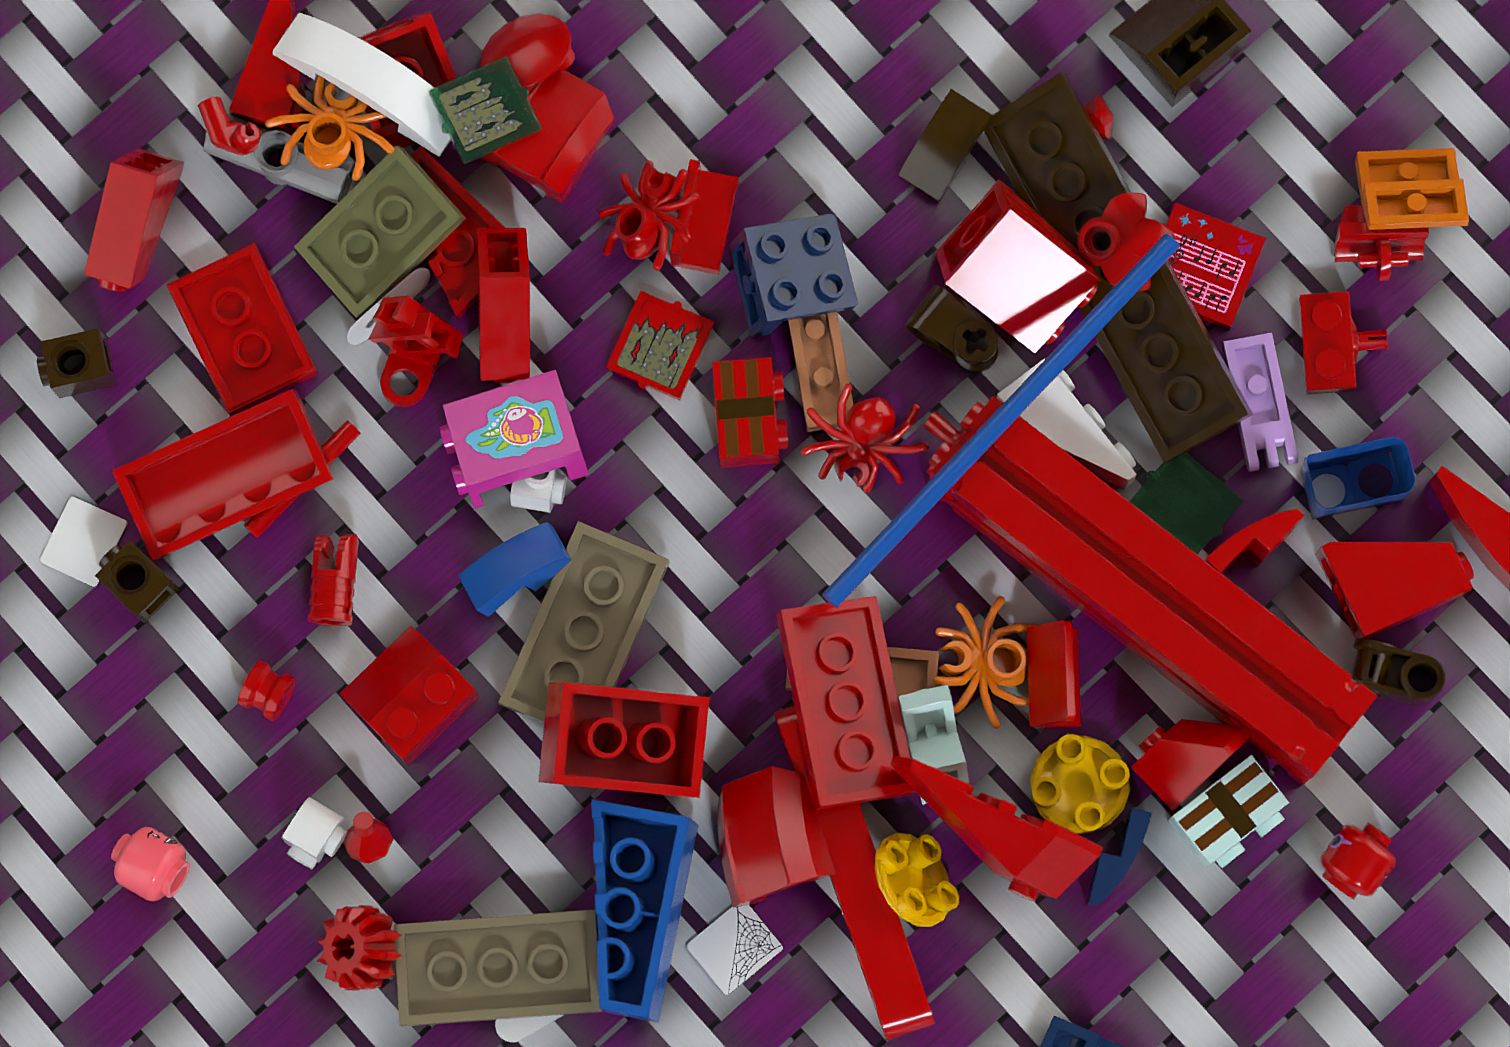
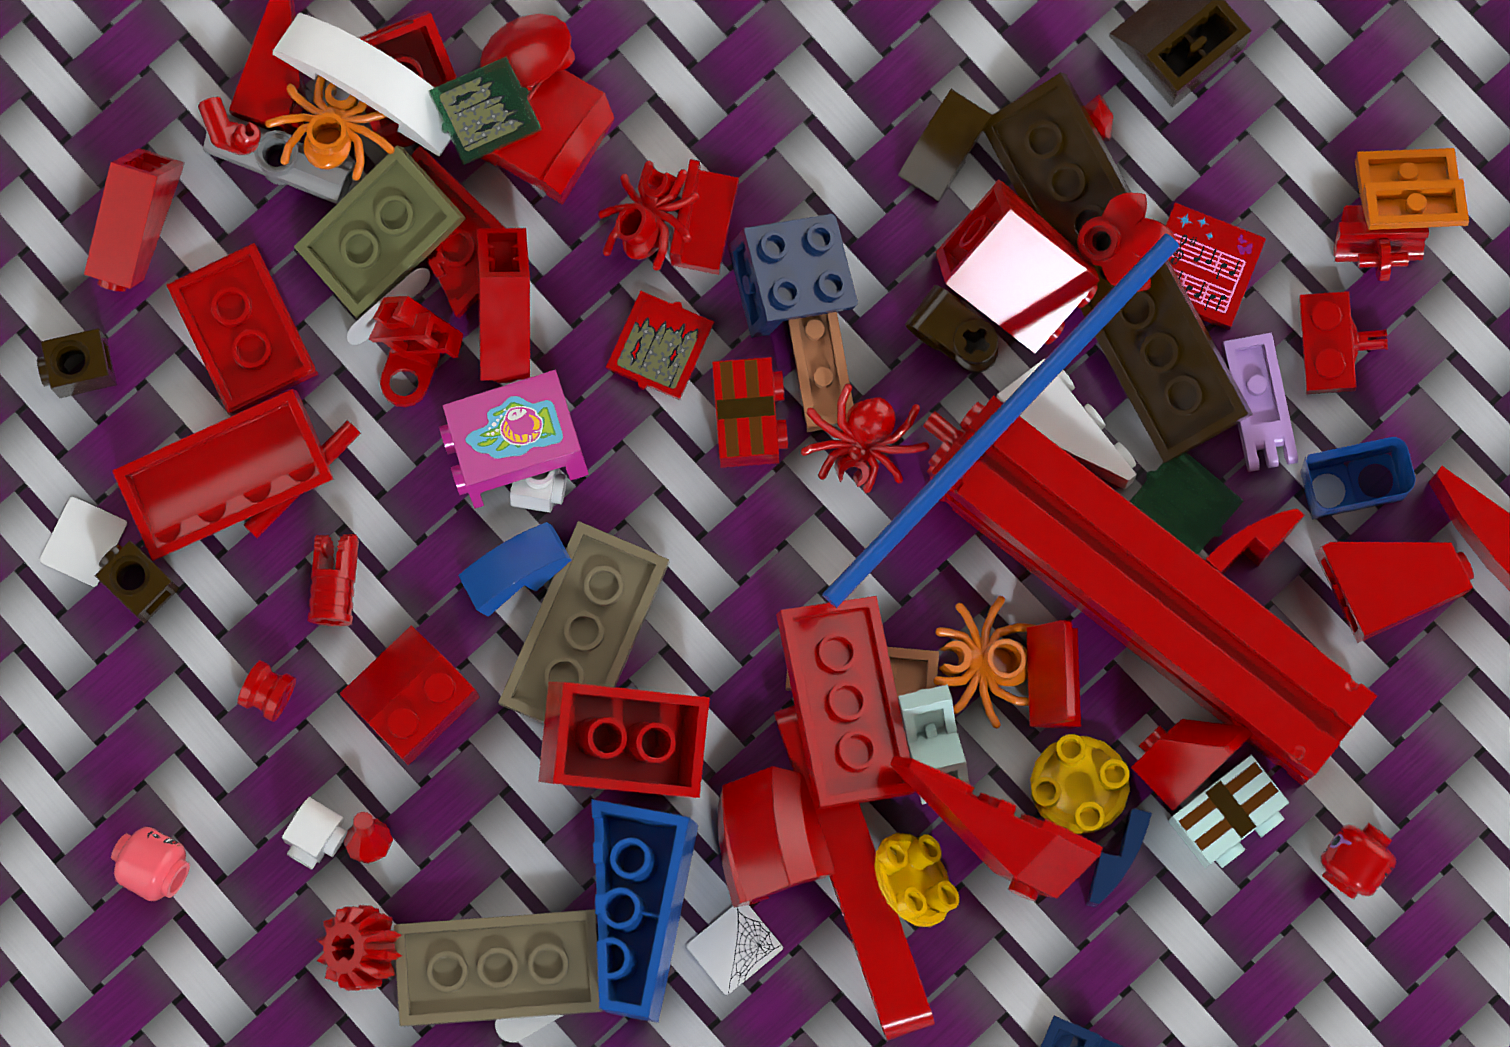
(1391, 671): dark brown piece -> none

